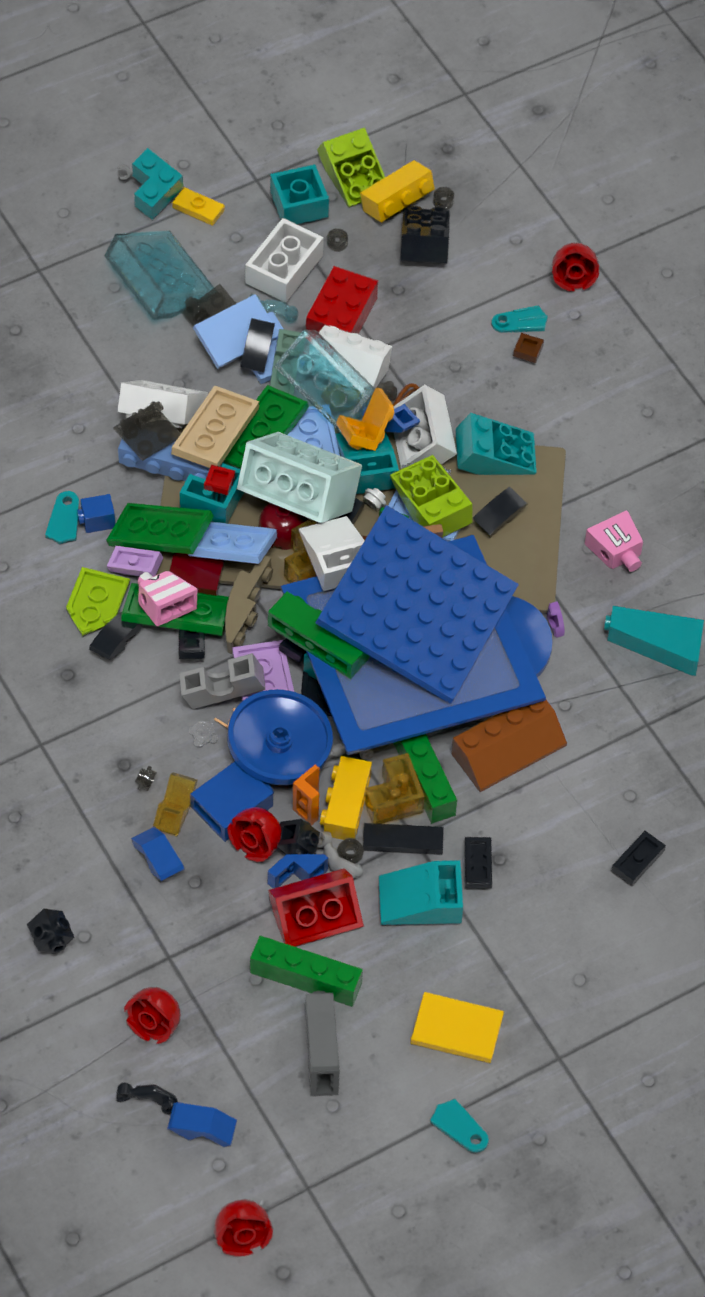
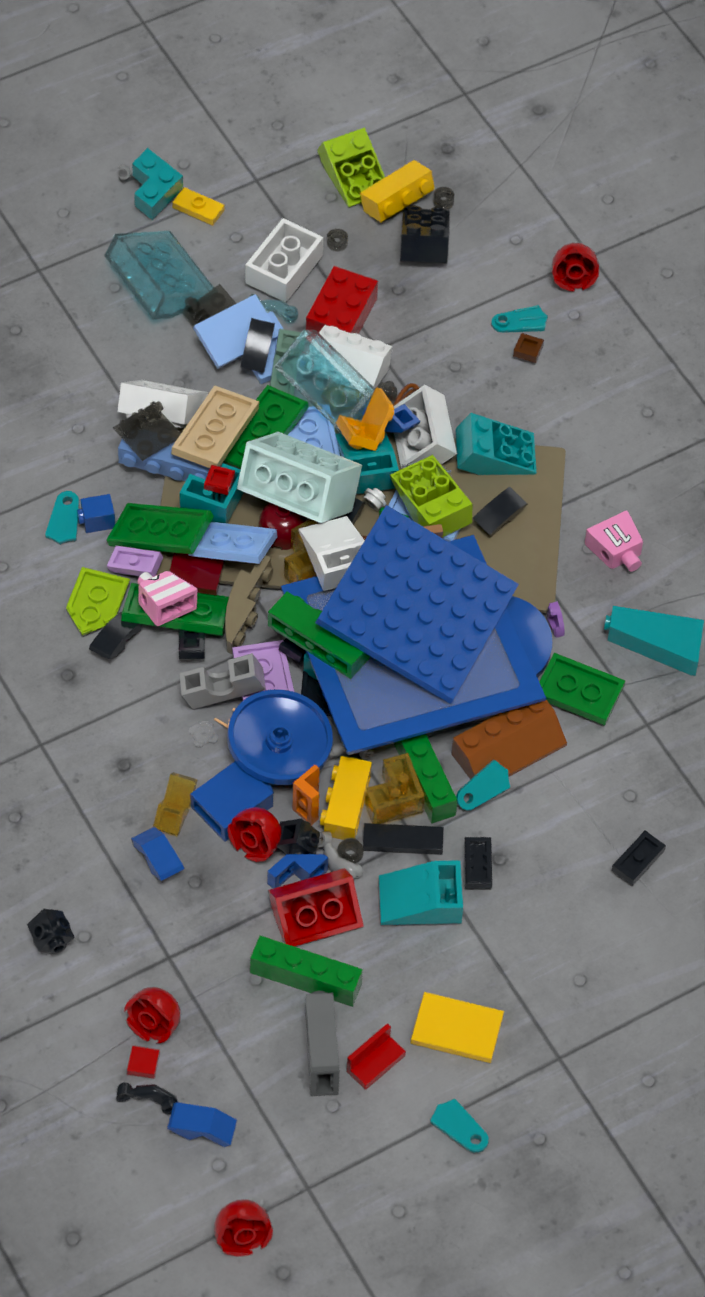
(143, 1062): none -> red tile
(145, 778): clear smoke plate -> none
(299, 194): teal brick -> none
(374, 1057): none -> red panel
(484, 785): none -> teal piece
(581, 688): none -> green plate

